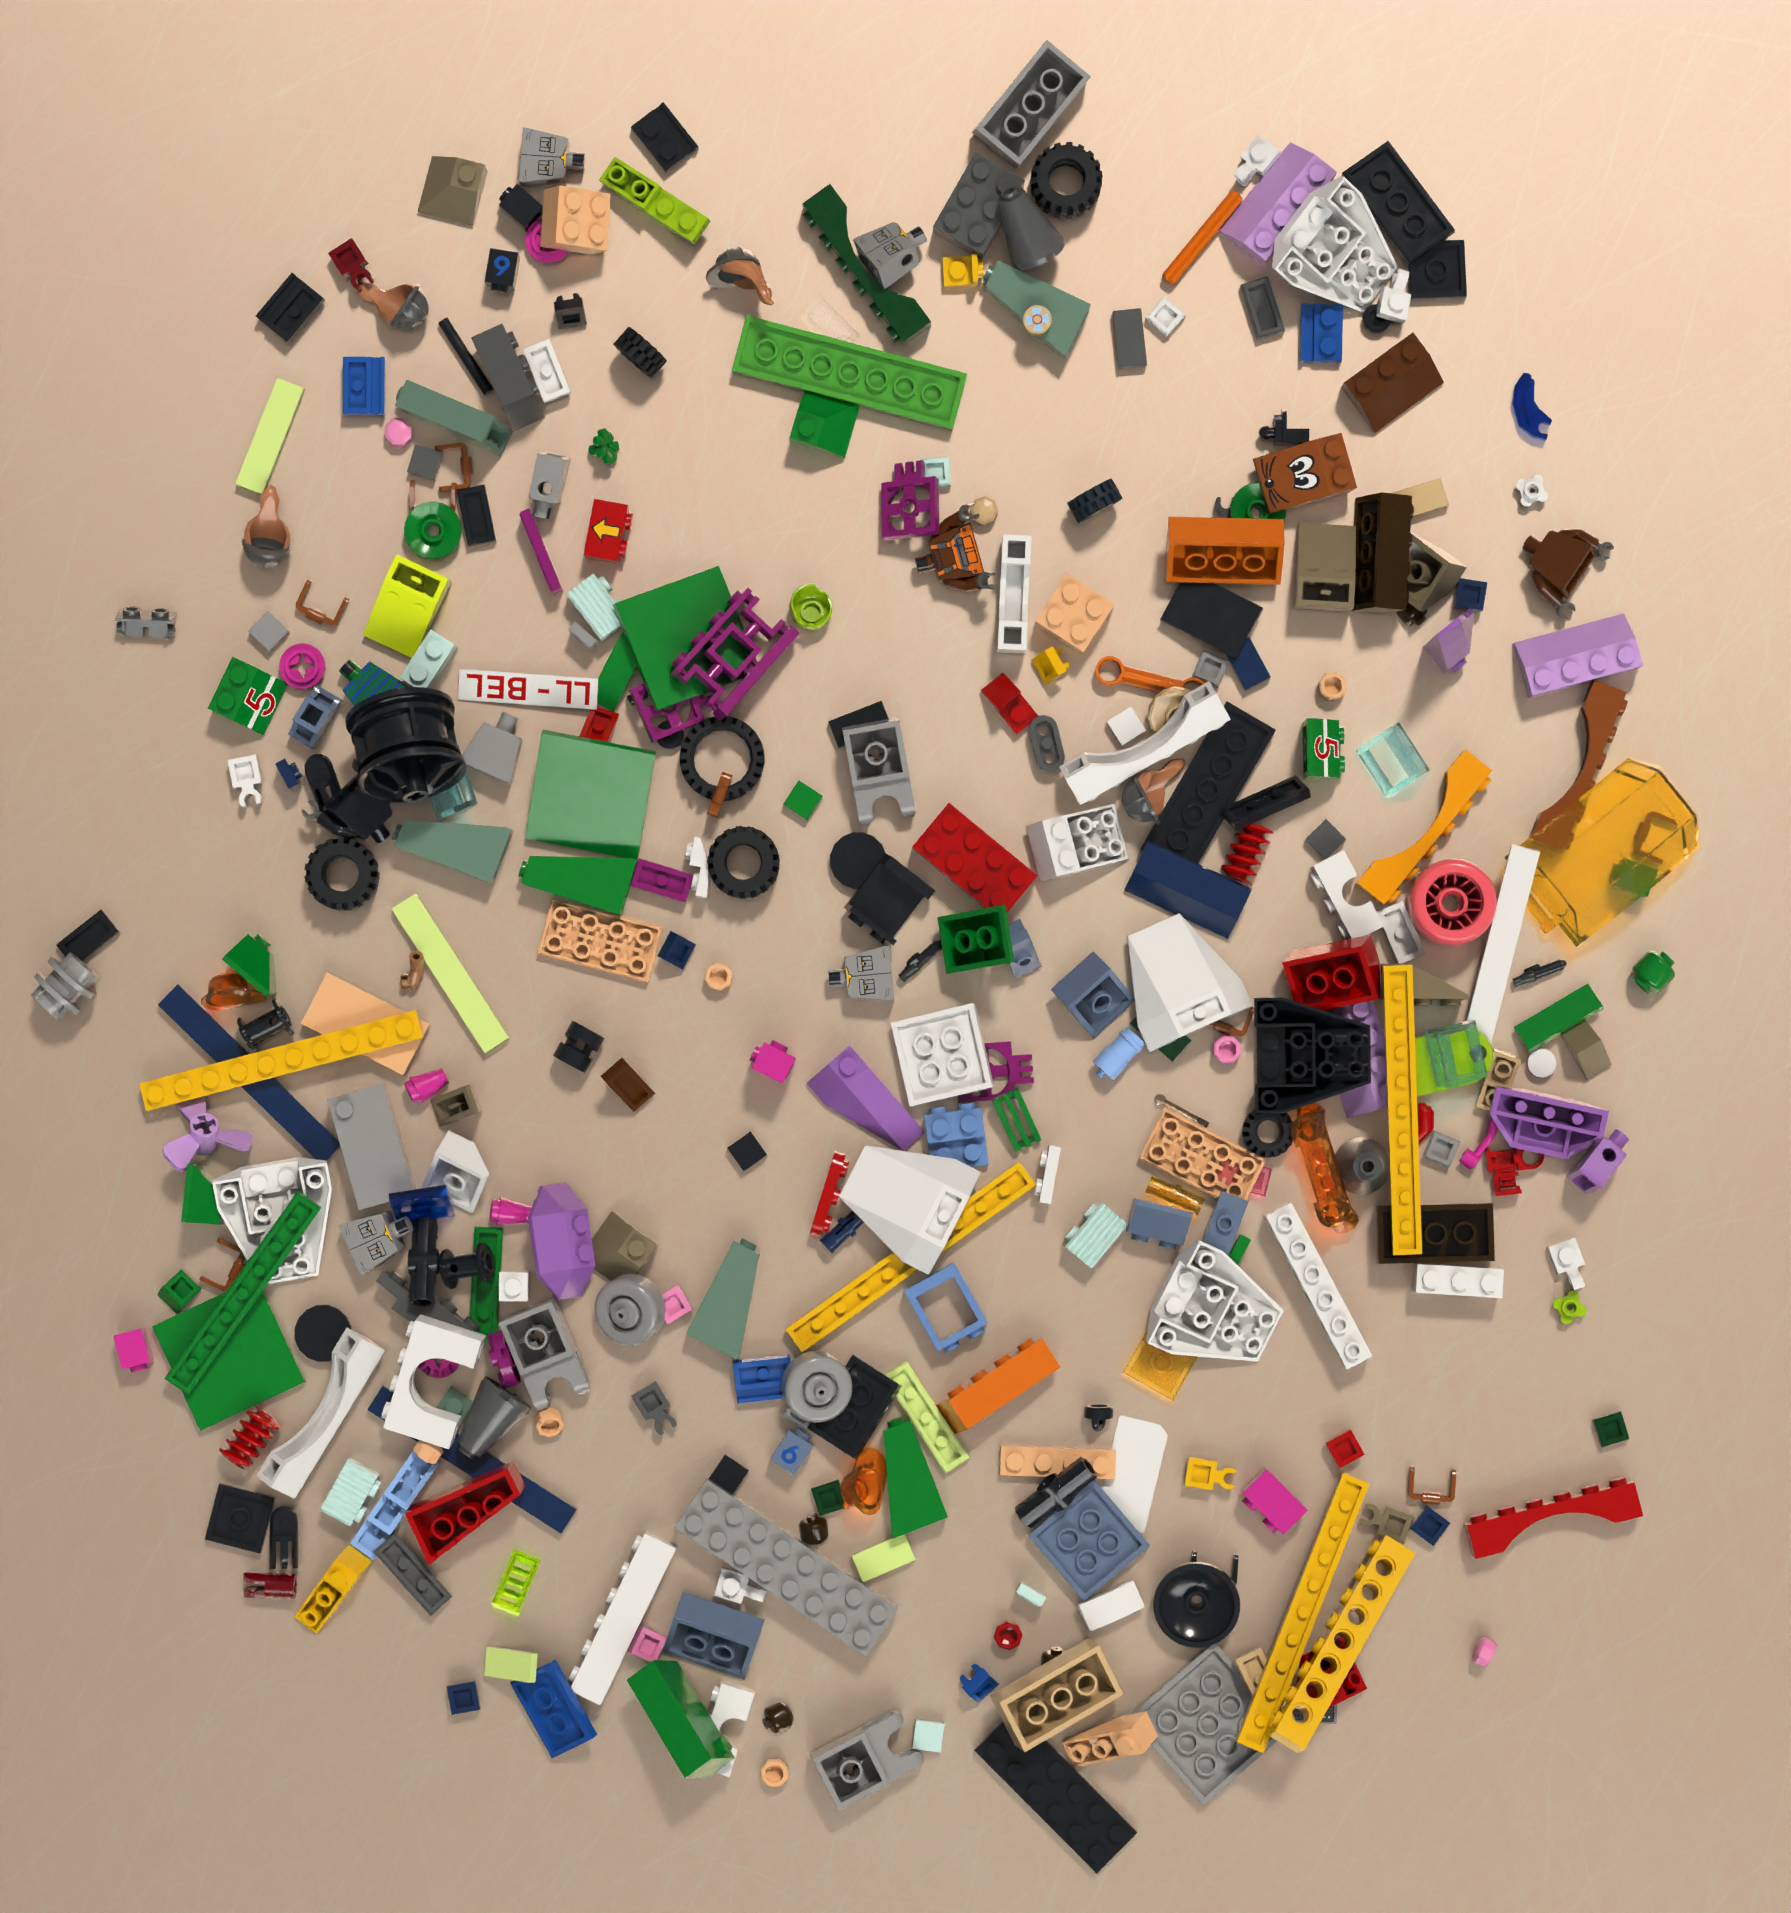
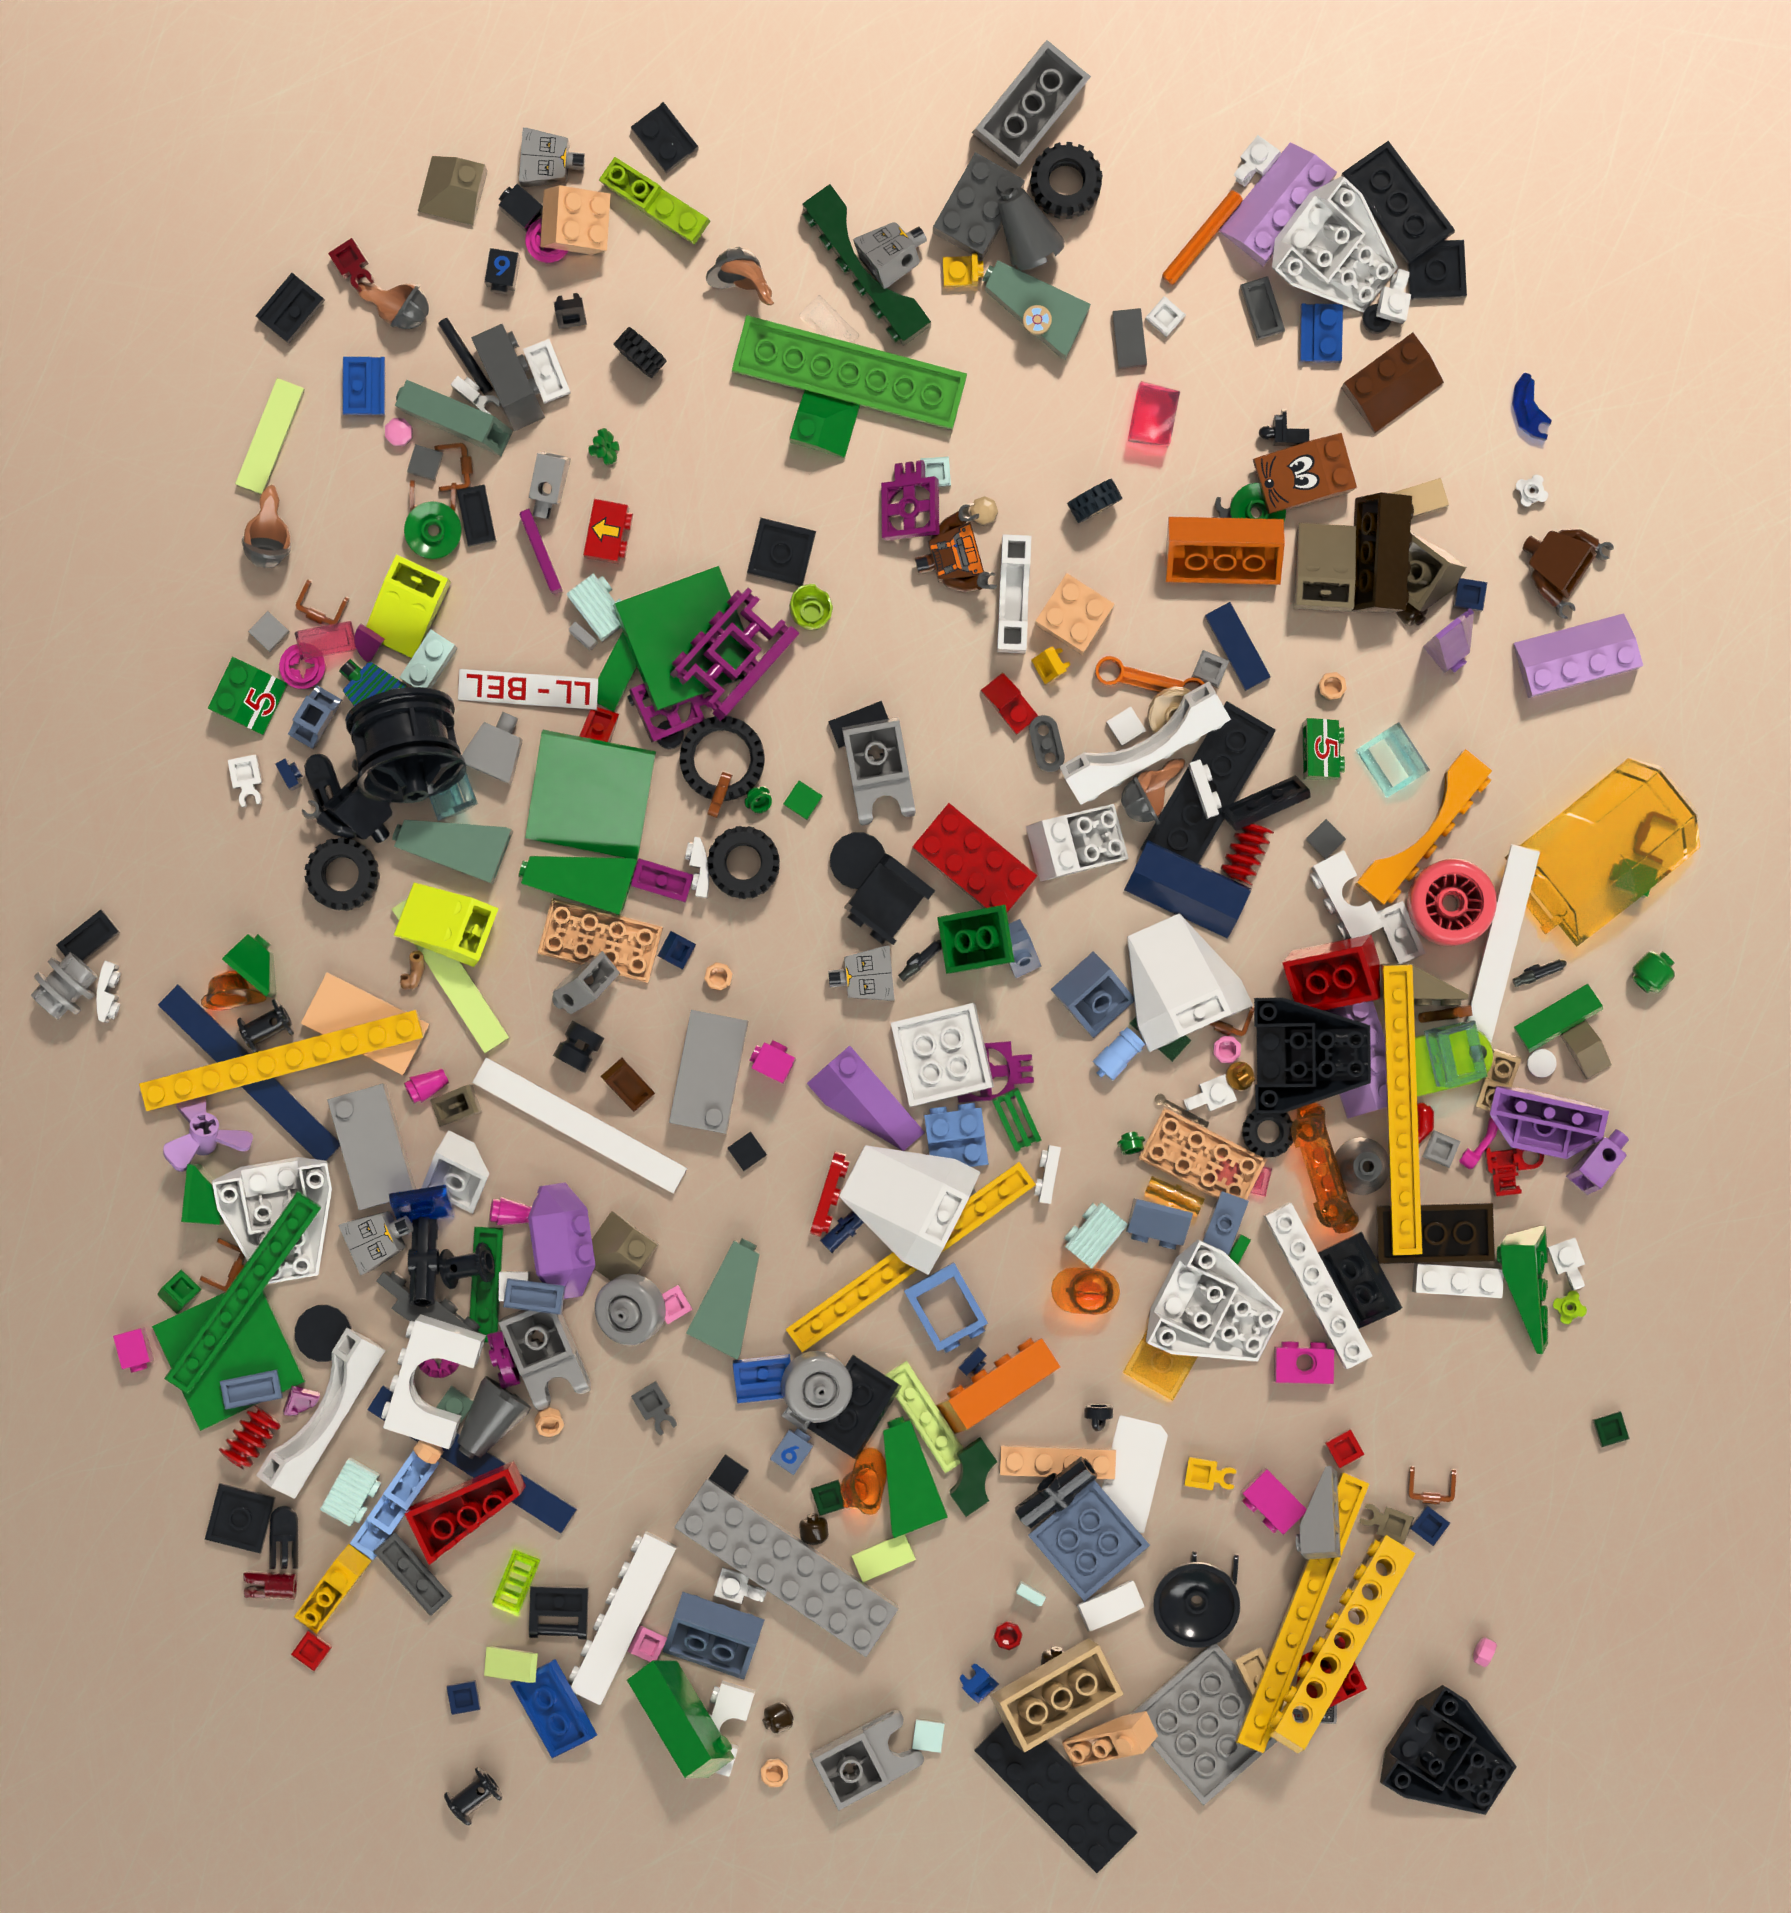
(107, 1002): none -> white slope
(135, 620): hinge -> none
(251, 1389): none -> sand blue tile
(300, 1400): none -> tile
(311, 1650): none -> red tile
(325, 640): none -> clear pink tile
(367, 642): none -> magenta tile
(446, 923): none -> neon yellow slope
(468, 390): none -> white plate
(471, 1798): none -> black hose
(534, 1296): none -> sand blue tile
(561, 1603): none -> black plate
(575, 993): none -> light grey torso
(579, 1125): none -> white tile
(708, 1071): none -> light grey brick
(758, 799): none -> green plate
(781, 552): none -> black tile
(970, 1488): none -> dark green tile
(973, 1362): none -> dark blue plate
(1085, 1291): none -> clear orange piece
(1131, 1143): none -> green plate
(1153, 415): none -> clear pink piece
(1209, 800): none -> white plate
(1212, 616): black tile -> none
(1214, 1094): none -> white plate
(1240, 1076): none -> pearl gold plate
(1320, 1525): none -> light grey slope
(1321, 1368): none -> dark pink brick
(1360, 1280): none -> black plate
(1446, 1014): none -> dark orange piece
(1446, 1755): none -> black wedge
(1495, 1533): red arch -> none
(1523, 1264): none -> green wedge
(1599, 714): dark orange arch -> none

